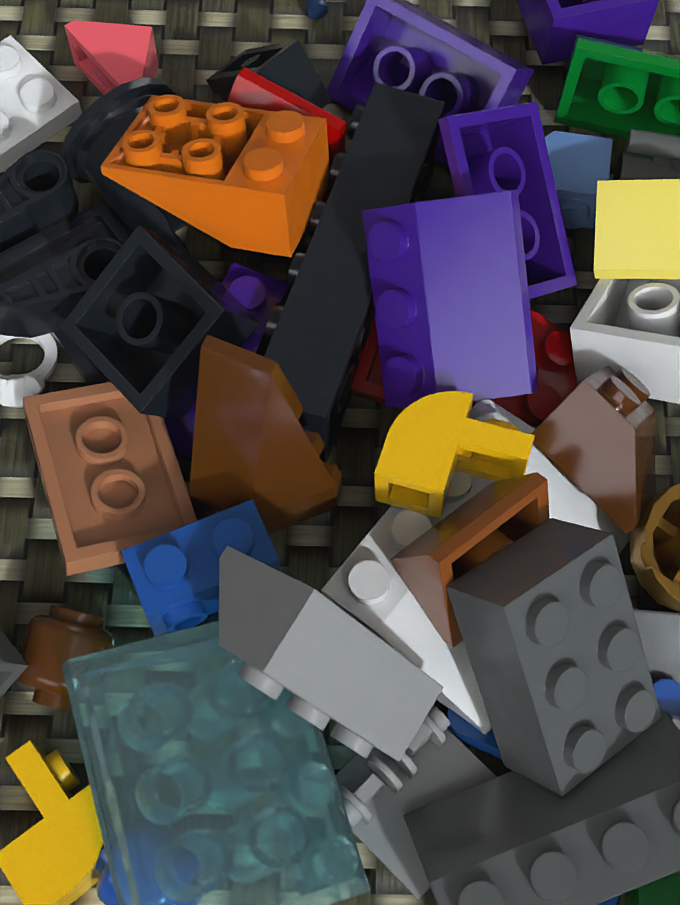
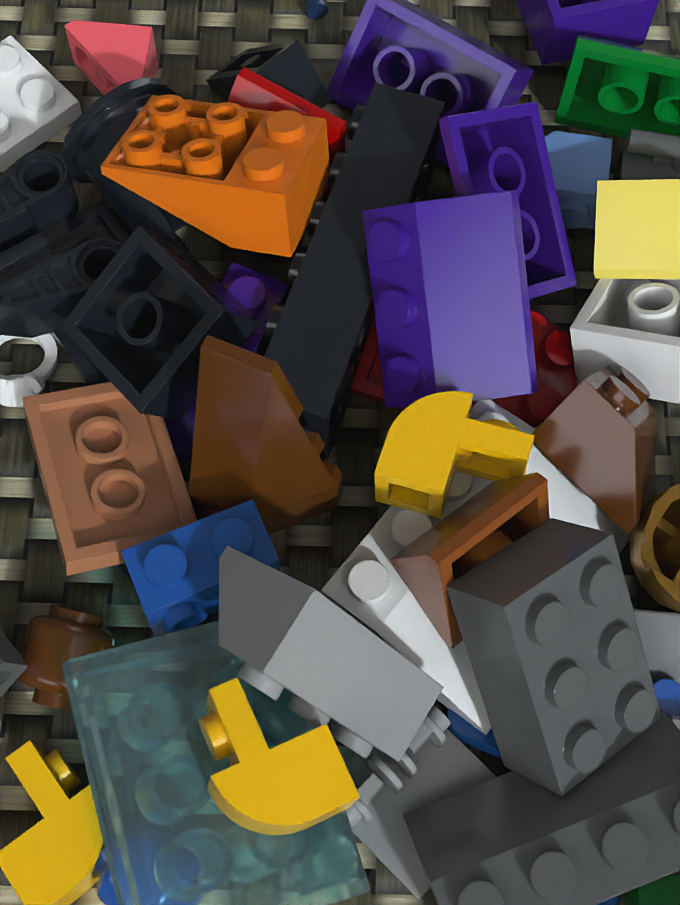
(274, 787): none -> yellow brick

